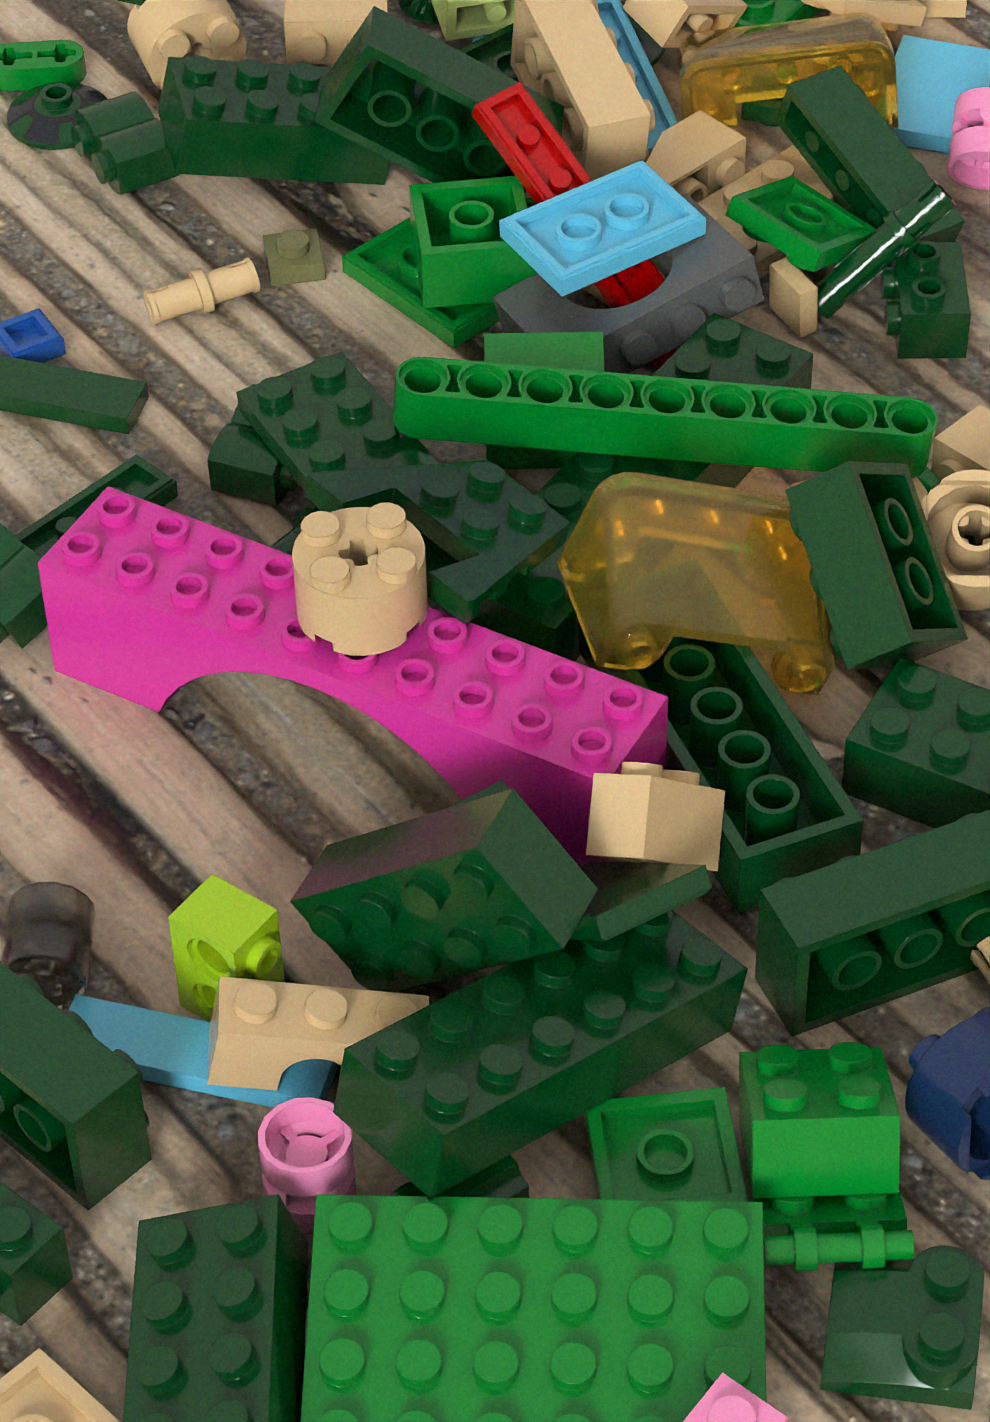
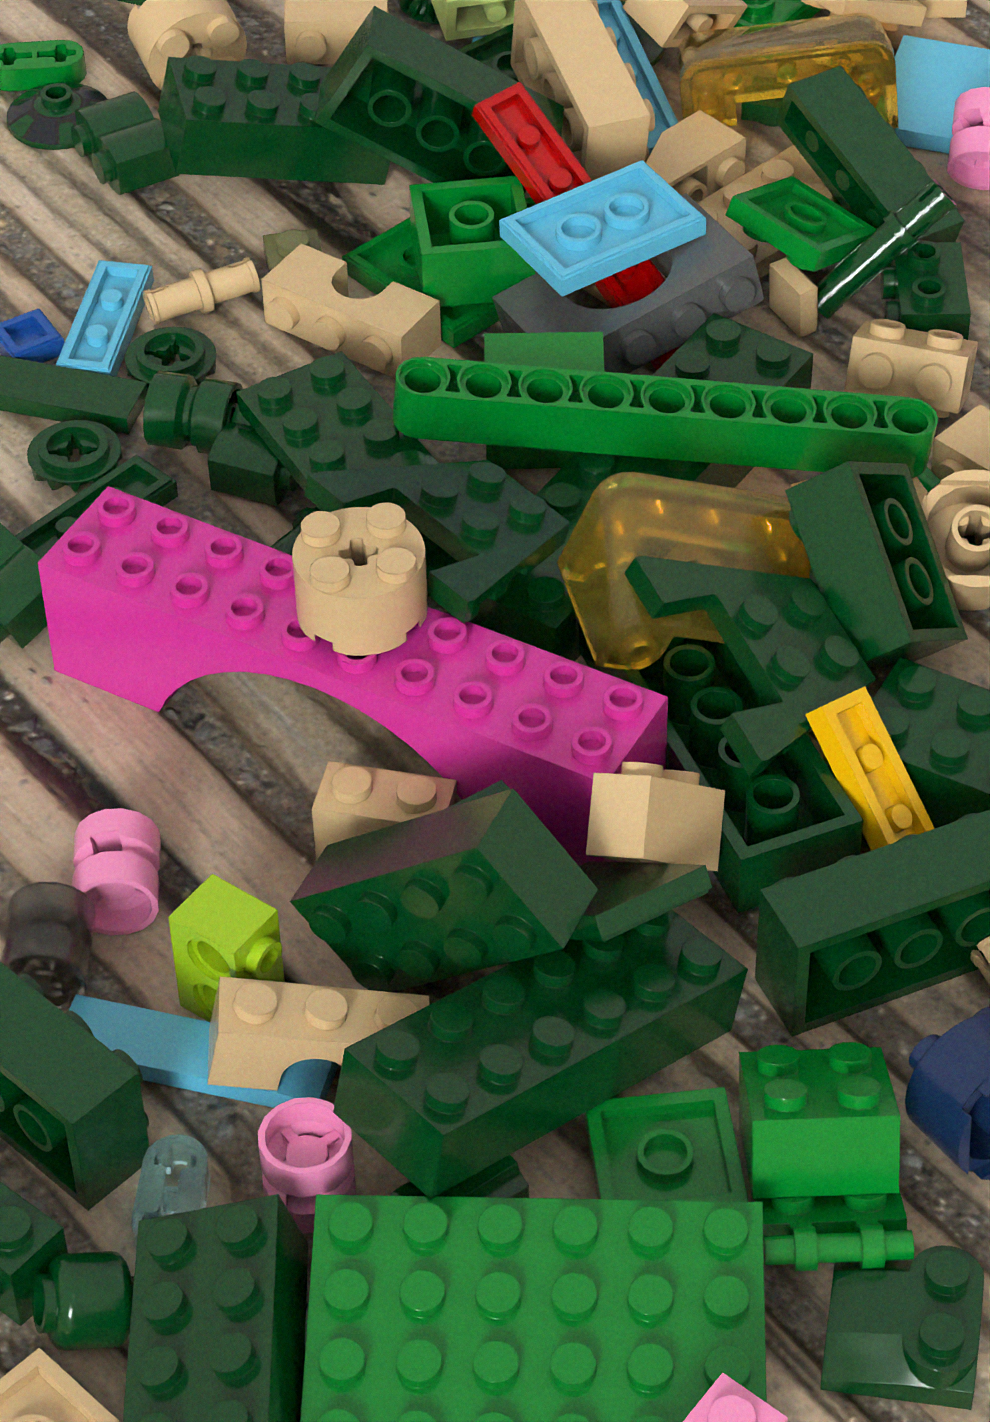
(53, 446): none -> dark green gear
(84, 1300): none -> dark green head
(106, 318): none -> medium azure tile
(118, 869): none -> bright pink wheel
(153, 1193): none -> clear light blue beam
(159, 346): none -> dark green gear
(183, 412): none -> dark green wheel
(312, 301): none -> tan arch
(369, 798): none -> tan brick
(777, 635): none -> dark green wing
(869, 768): none -> yellow plate
(912, 364): none -> tan brick

